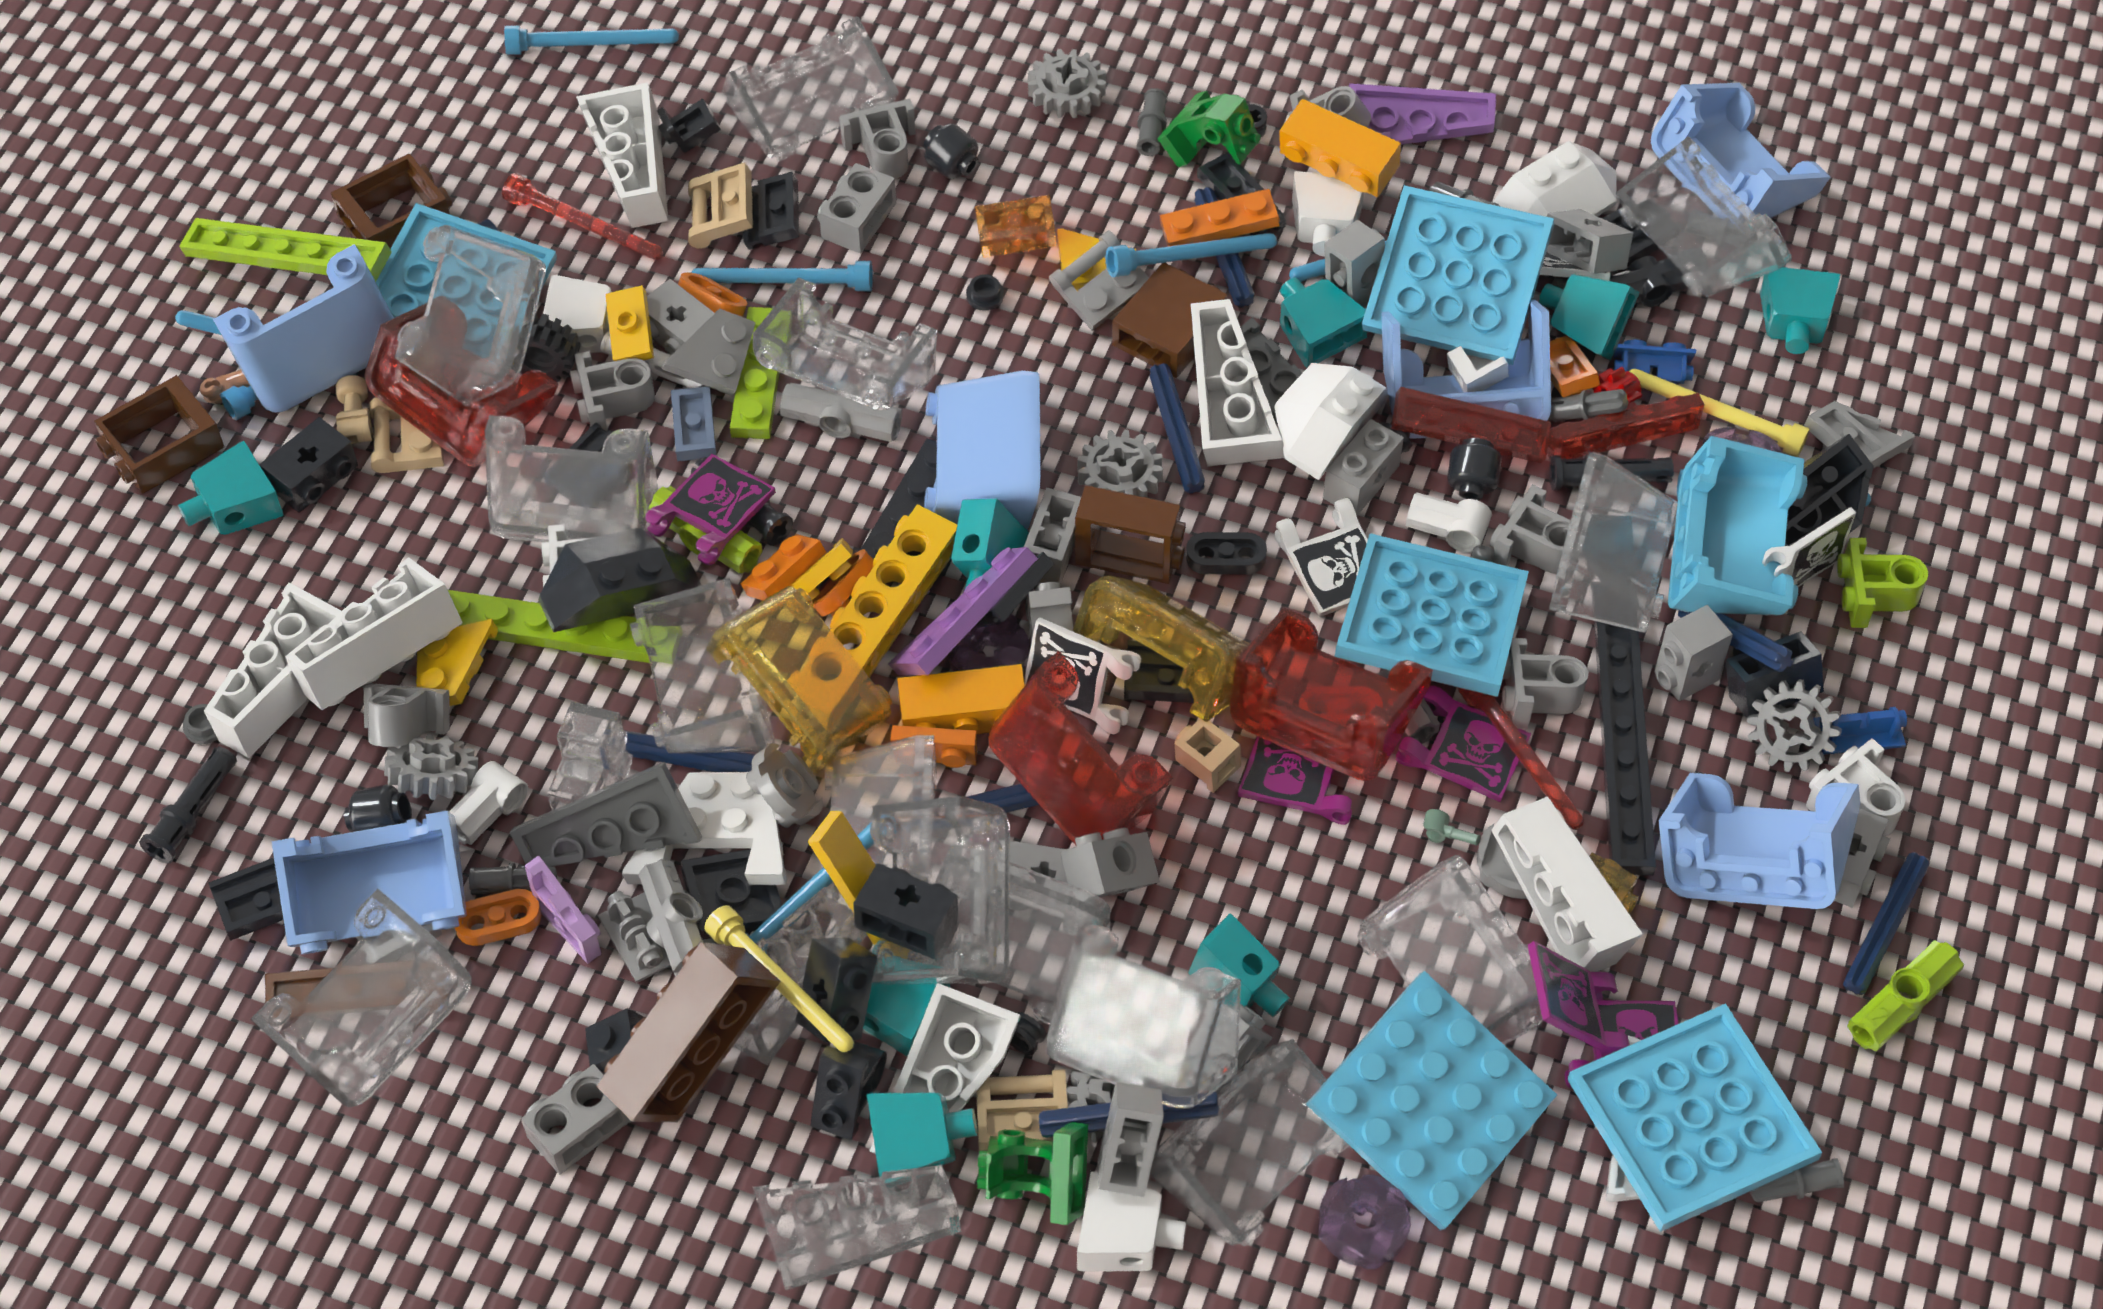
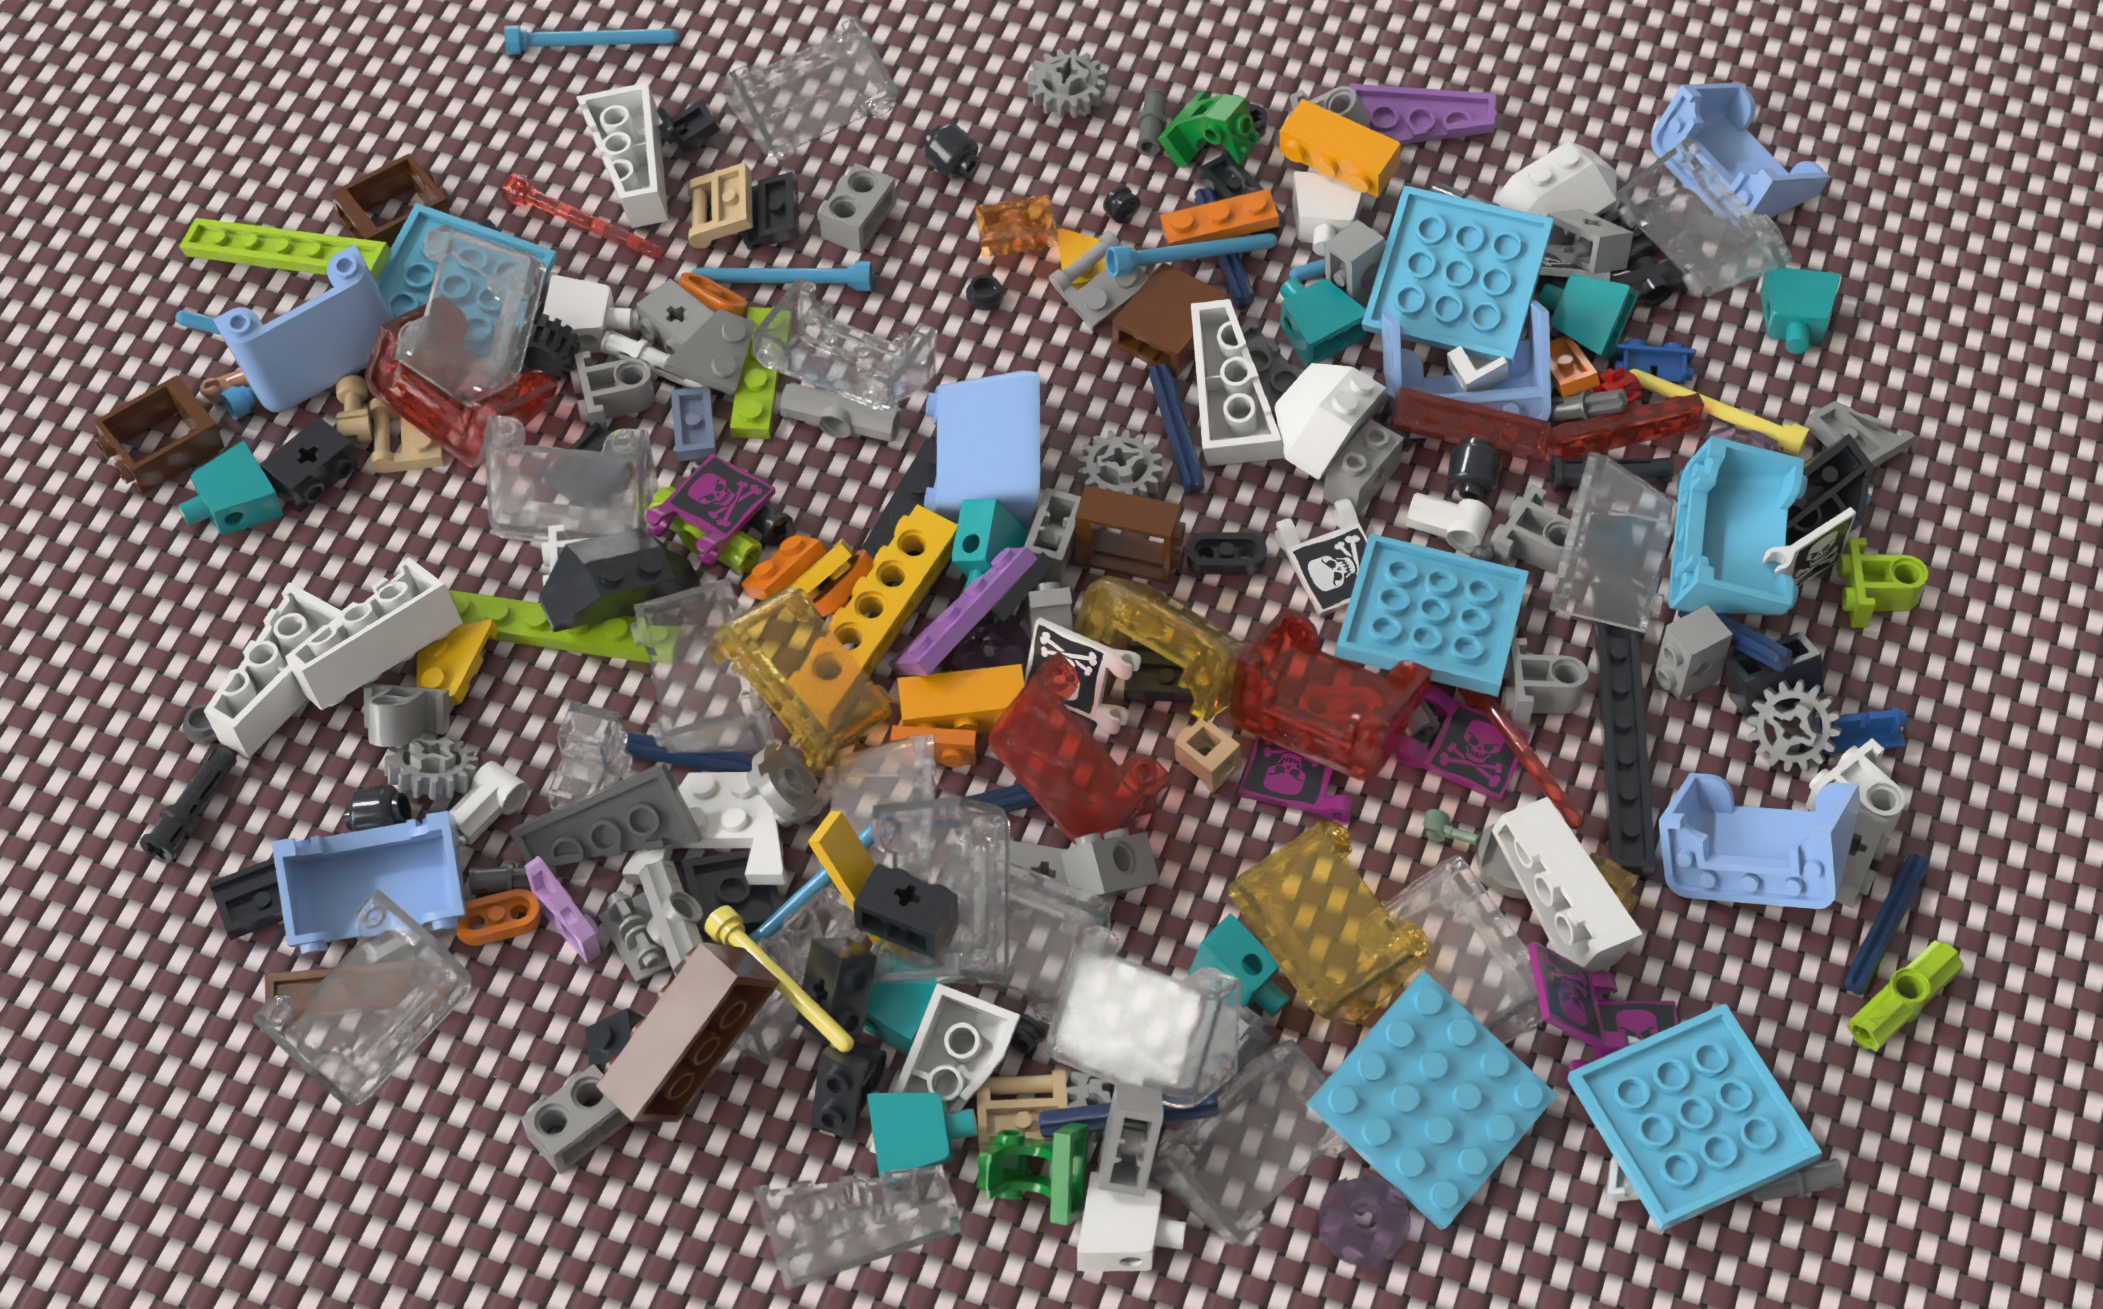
(629, 324): yellow plate -> none
(881, 135): light grey pin -> none
(1121, 204): none -> black bush
(1328, 925): none -> clear yellow windscreen

